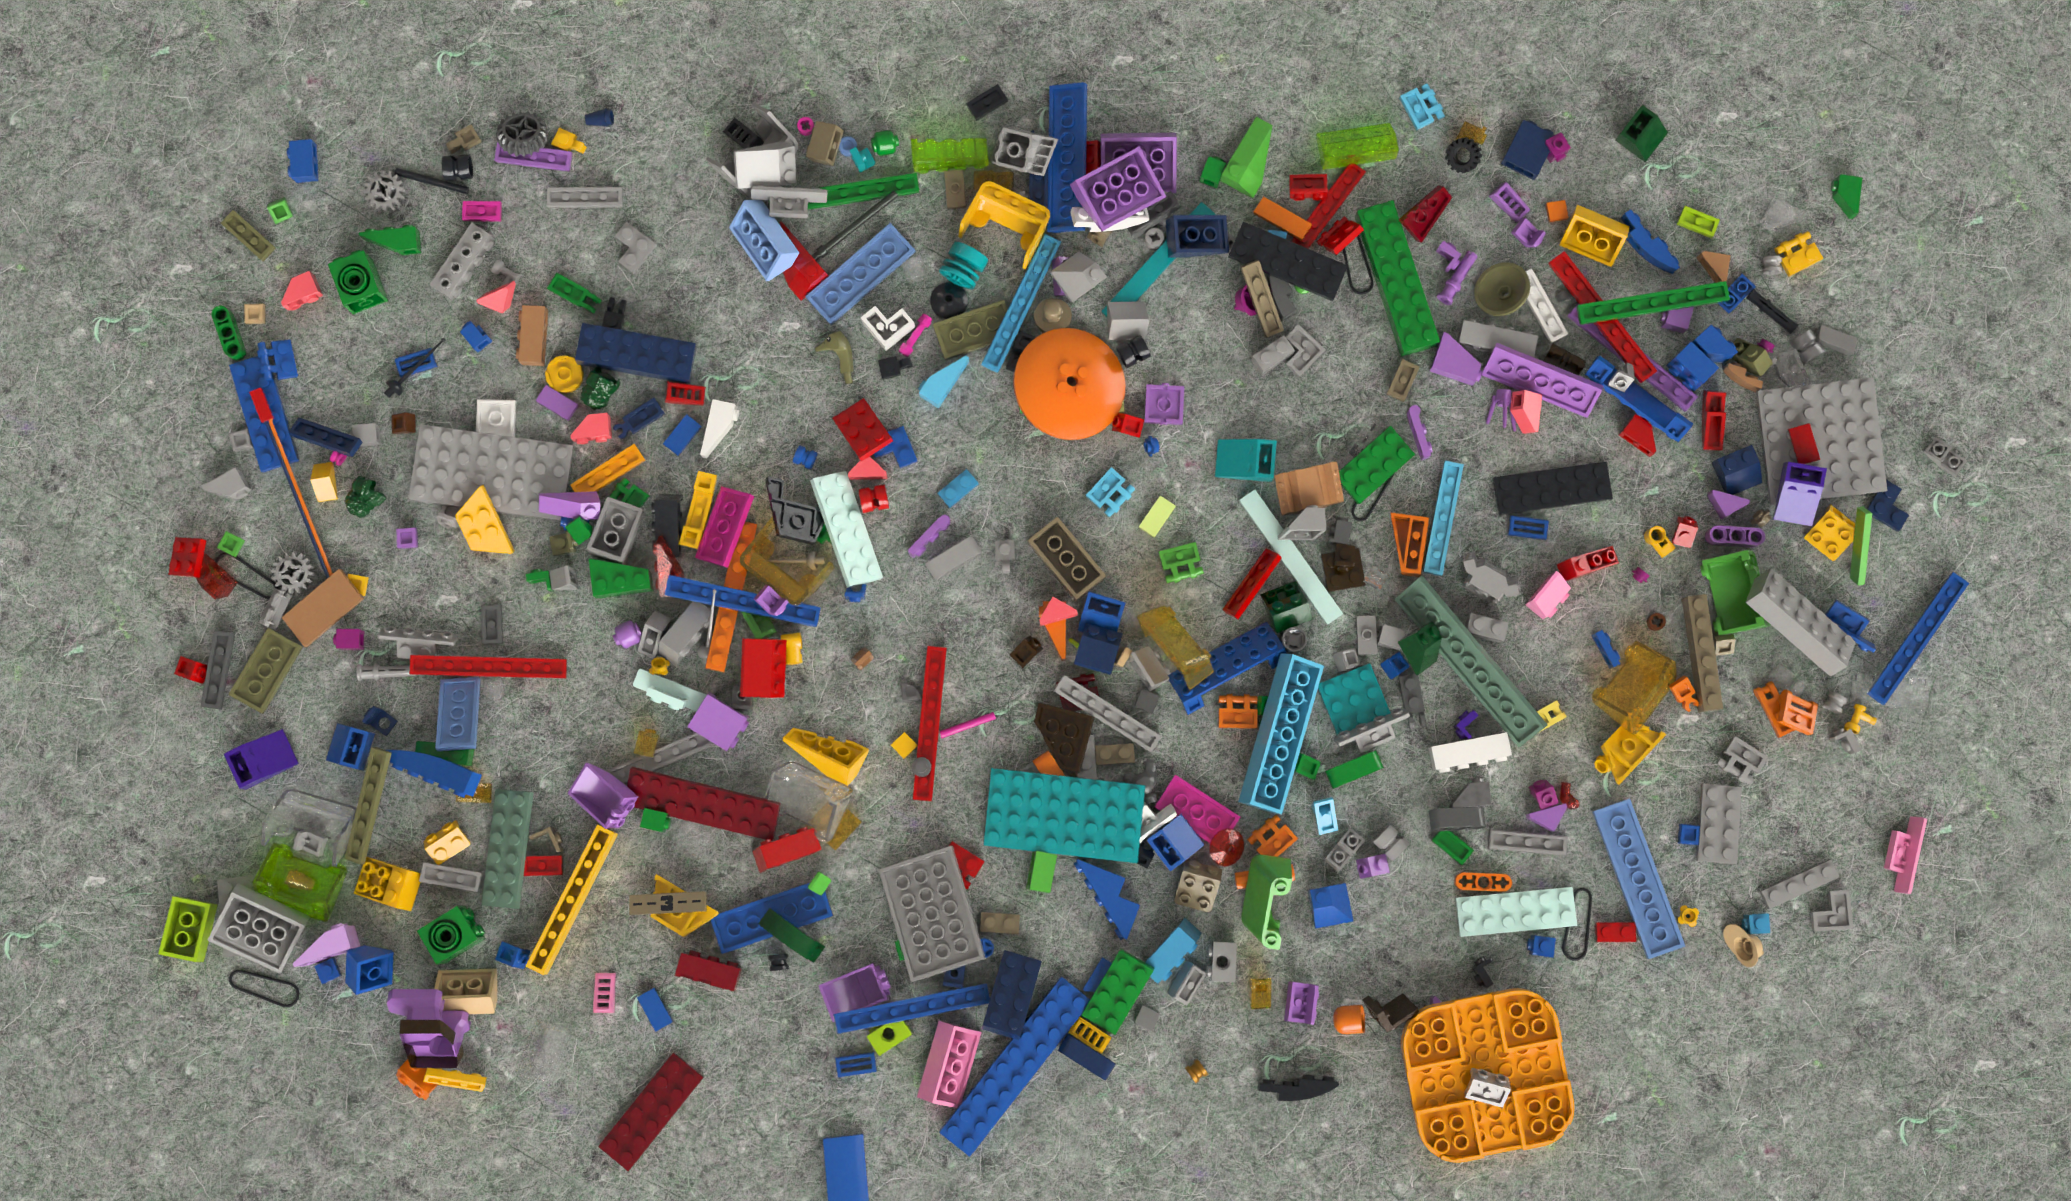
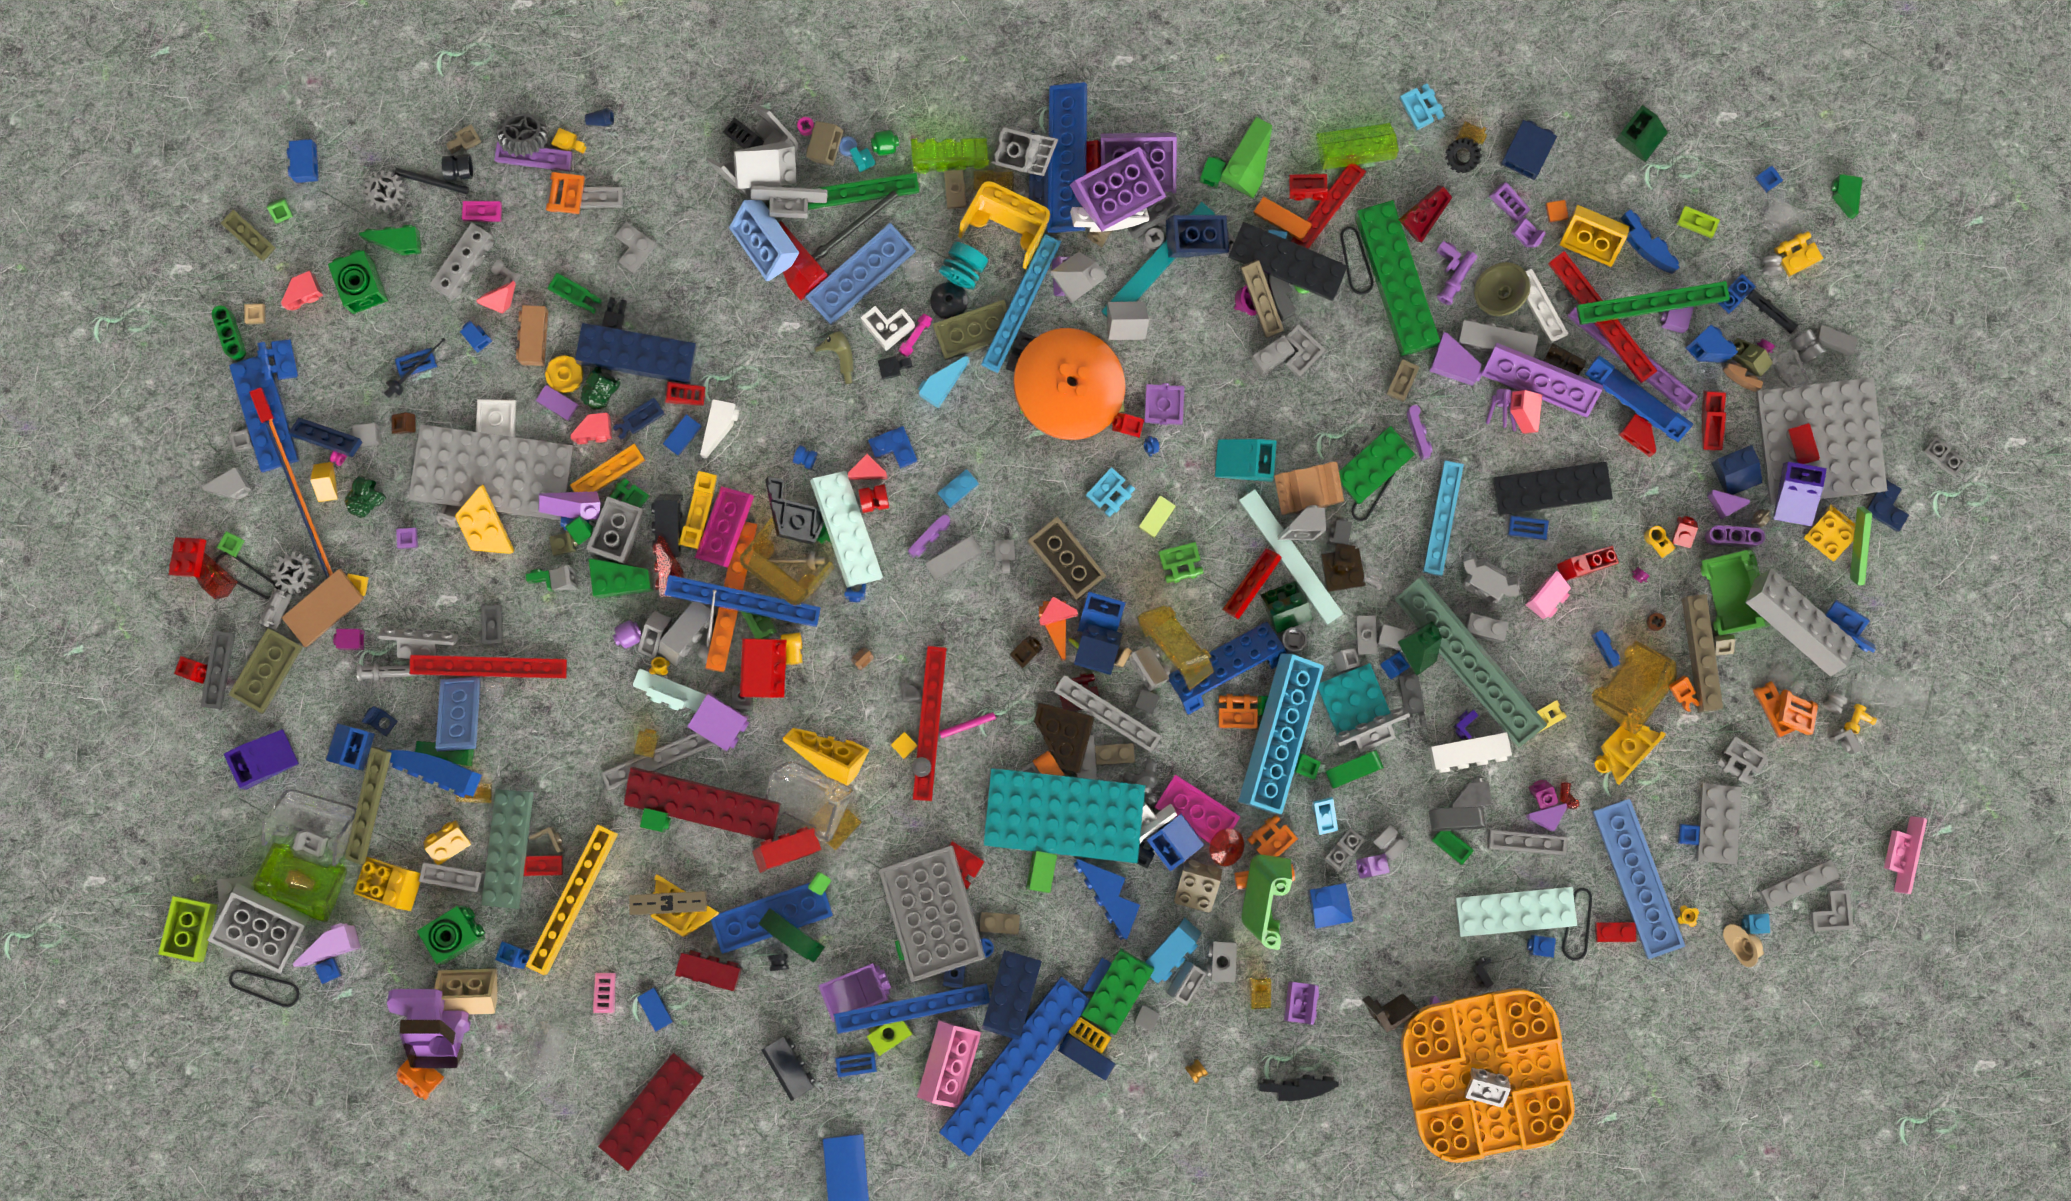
(368, 968): blue slope -> none
(455, 1079): yellow plate -> none
(571, 193): none -> orange plate
(603, 796): medium lavender piece -> none
(771, 601): medium lavender bracket -> none
(789, 1067): none -> black slope
(862, 429): red plate -> none
(986, 102): black plate -> none
(1052, 315): dark tan plate -> none
(1133, 351): black wheel -> none
(1339, 235): red plate -> none
(1349, 1019): orange helmet -> none
(1410, 540): orange wedge -> none
(1497, 877): orange beam -> none
(1558, 148): magenta bracket -> none
(1622, 378): light grey bracket -> none
(1692, 367): blue brick -> none
(1715, 265): medium nougat slope -> none
(1769, 179): none -> blue plate
(1918, 638): blue plate -> none

